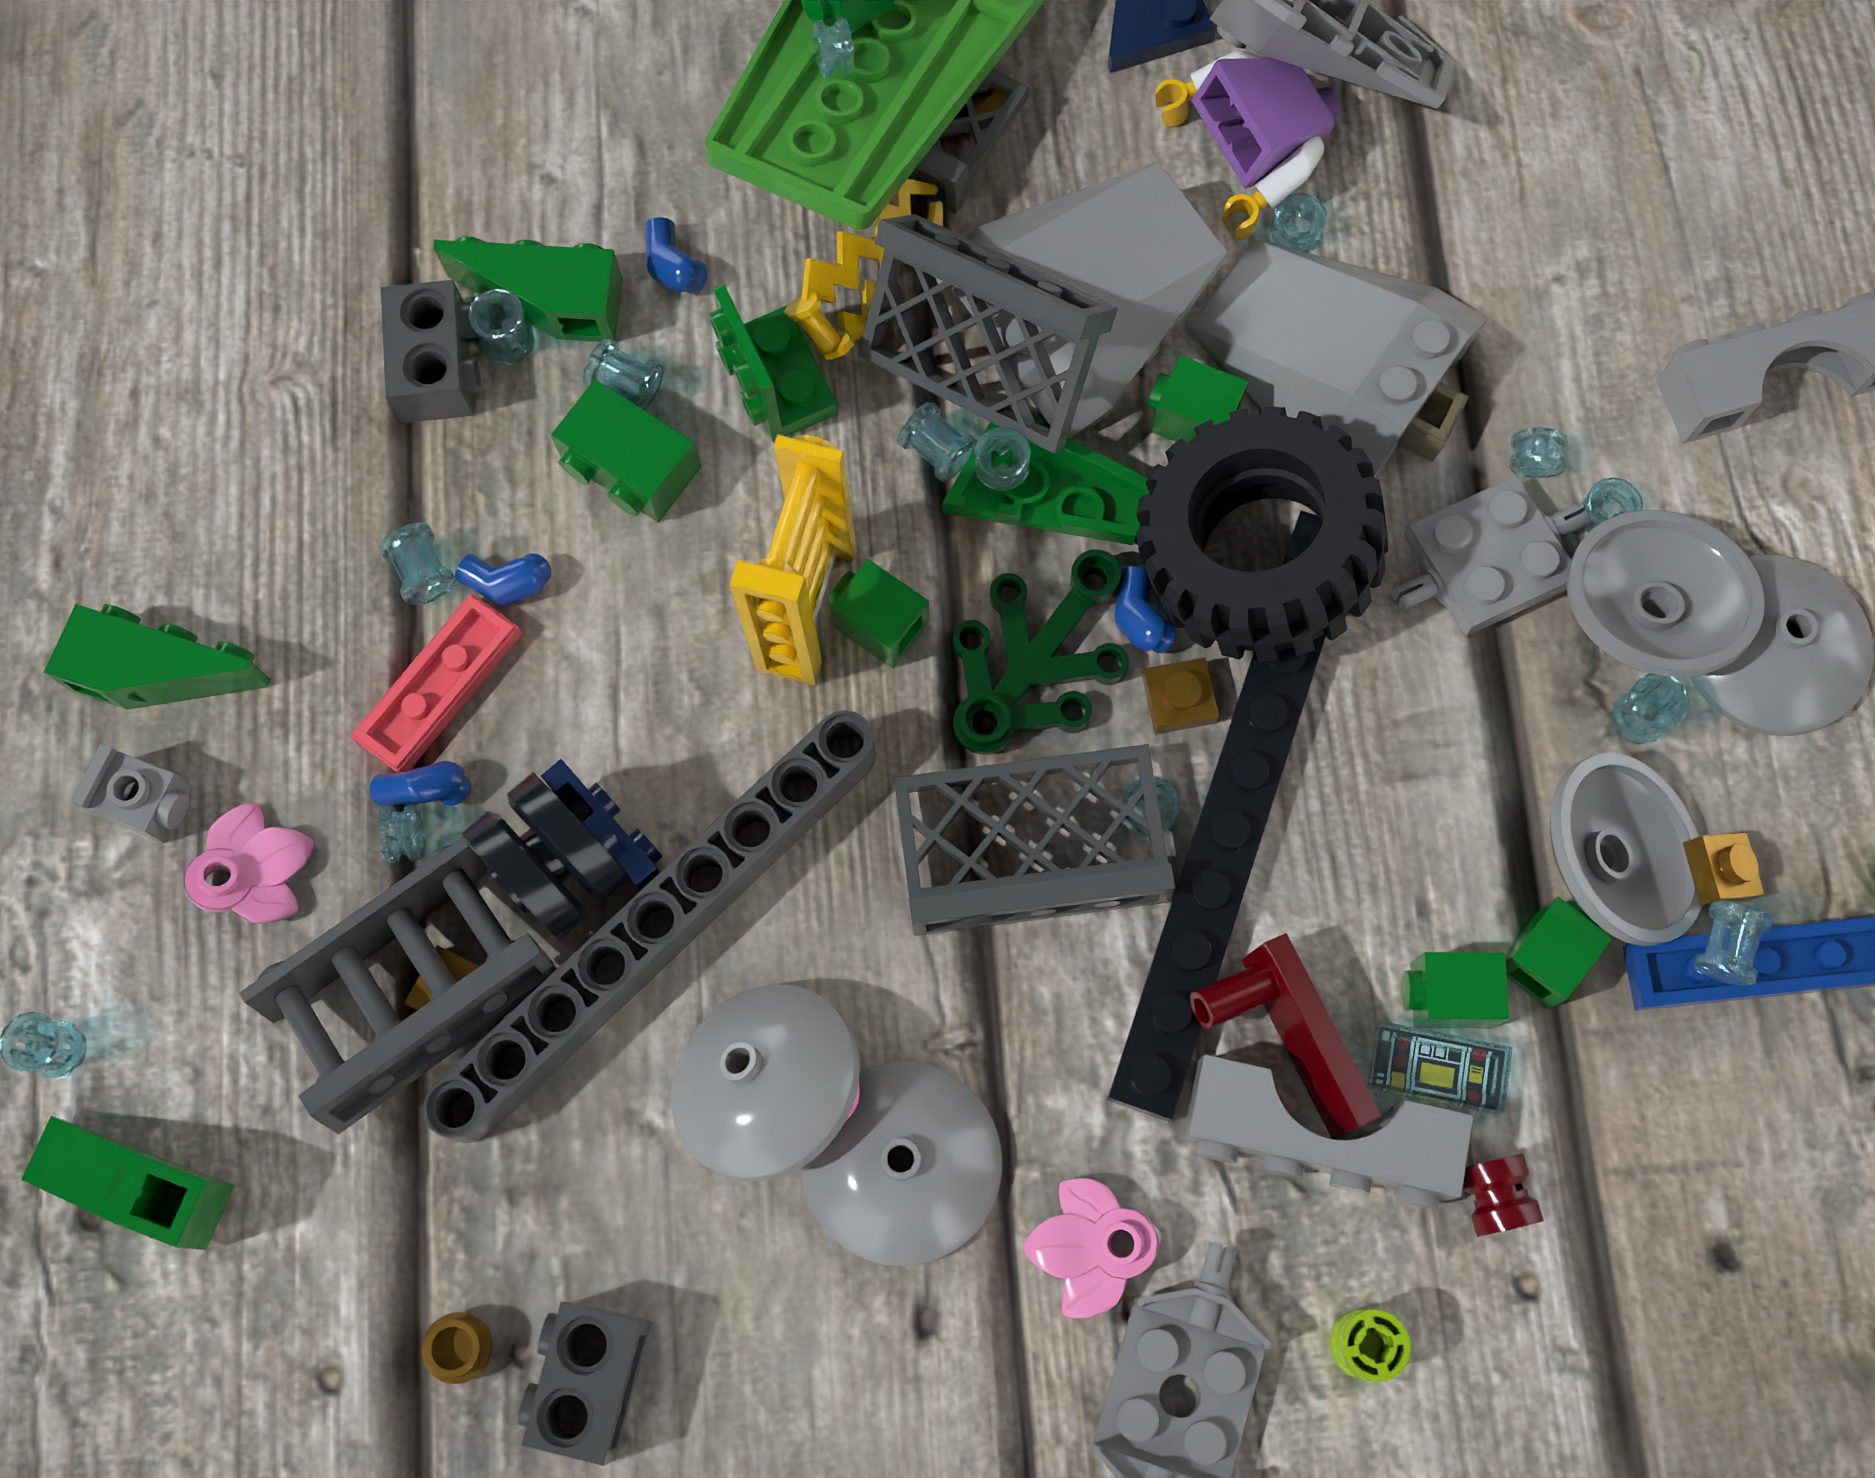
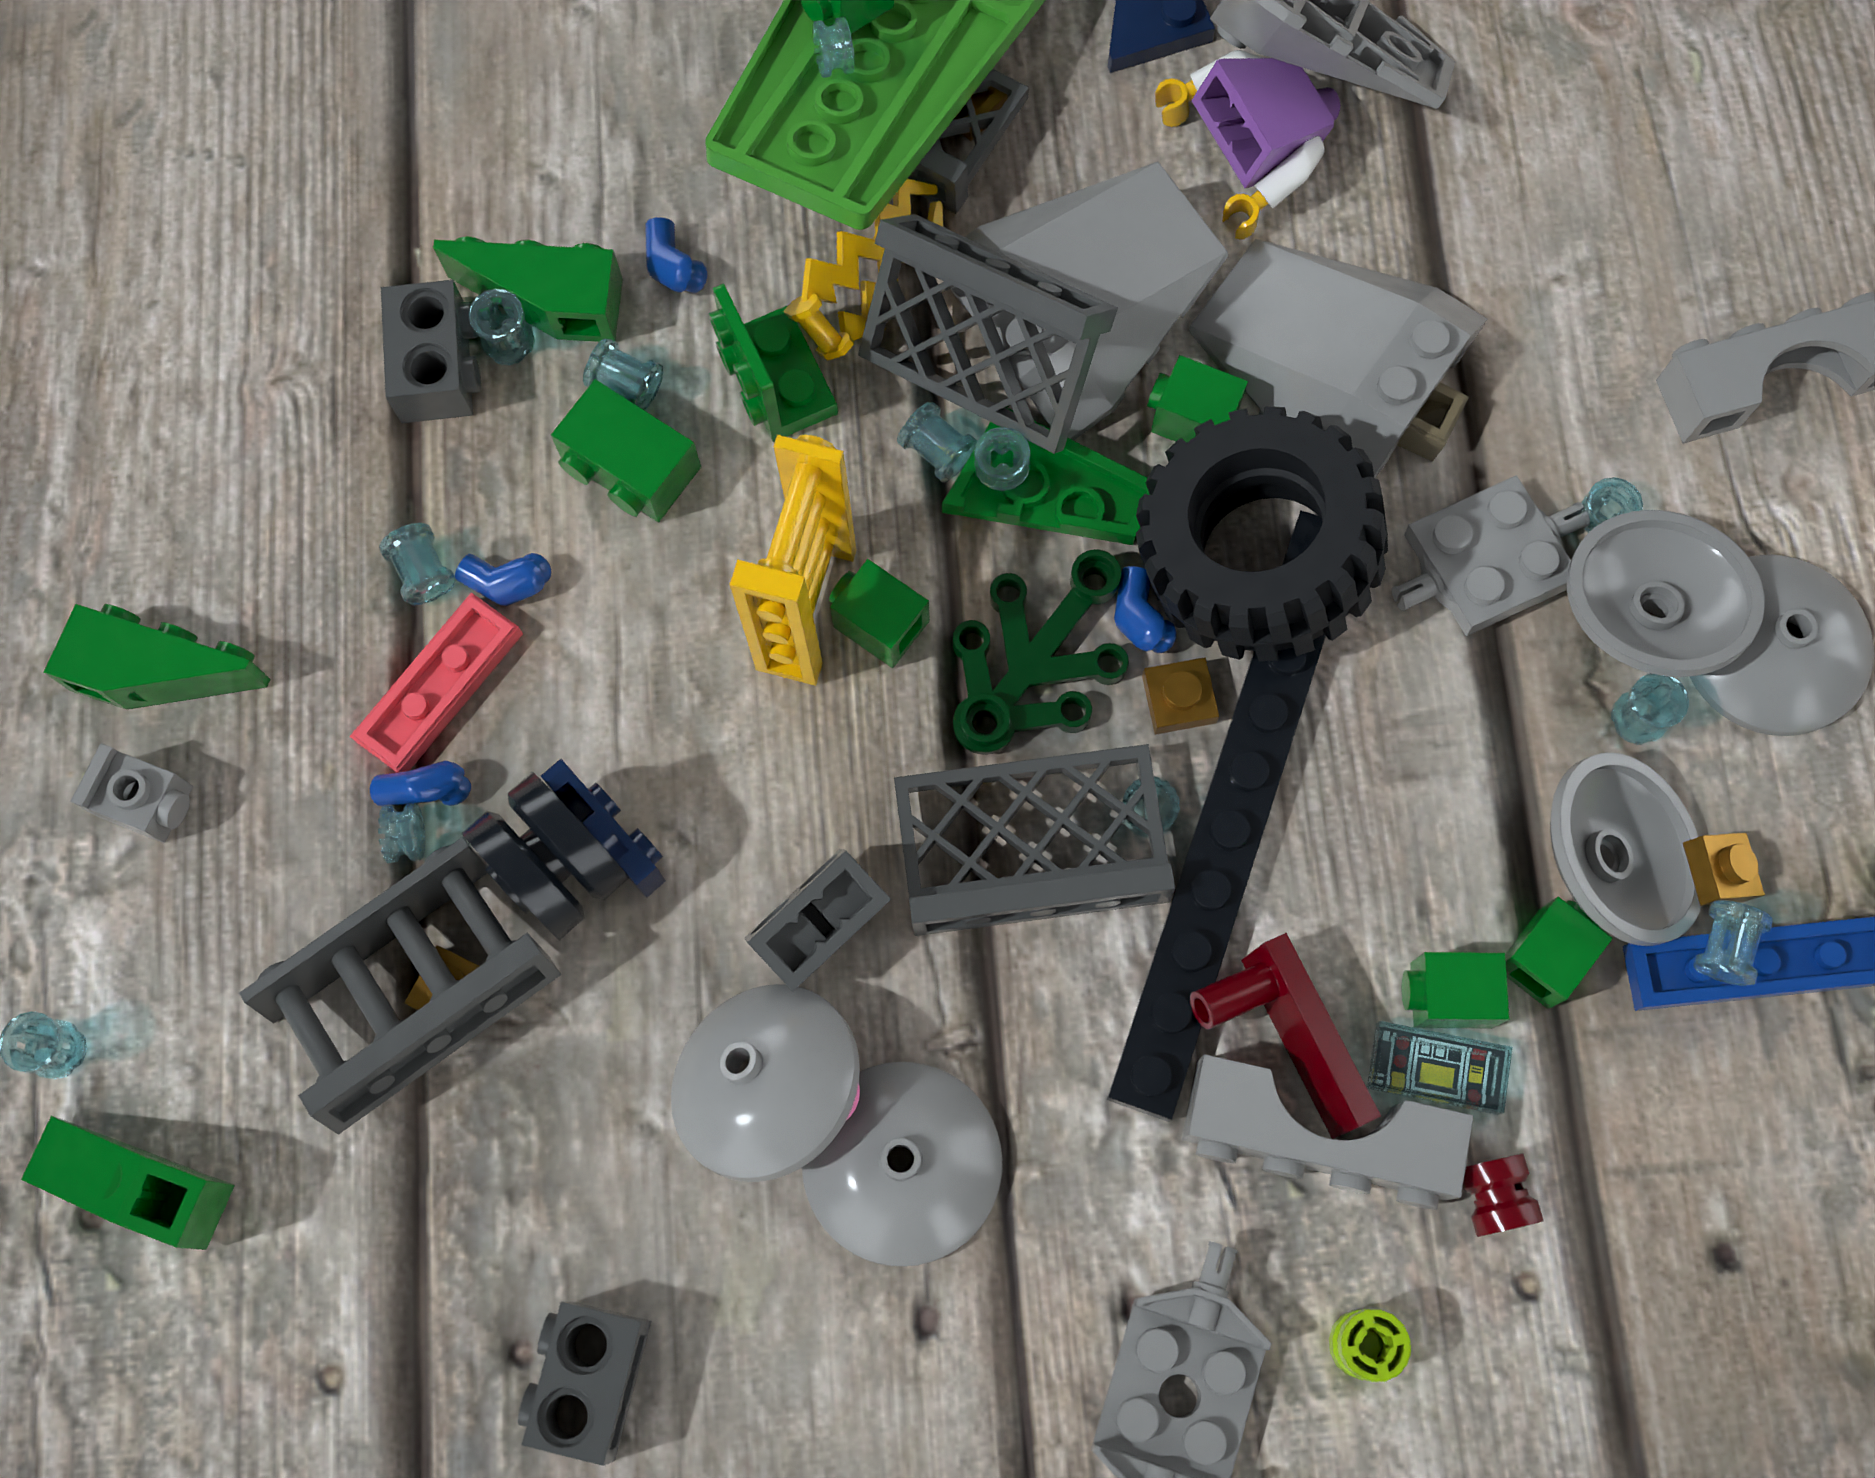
(258, 864): bright pink plate -> none
(457, 1348): pearl gold plate -> none
(624, 931): dark grey beam -> none
(817, 919): none -> dark grey brick
(1082, 1251): bright pink plate -> none
(1308, 209): clear light blue bush -> none
(1538, 453): clear light blue bush -> none

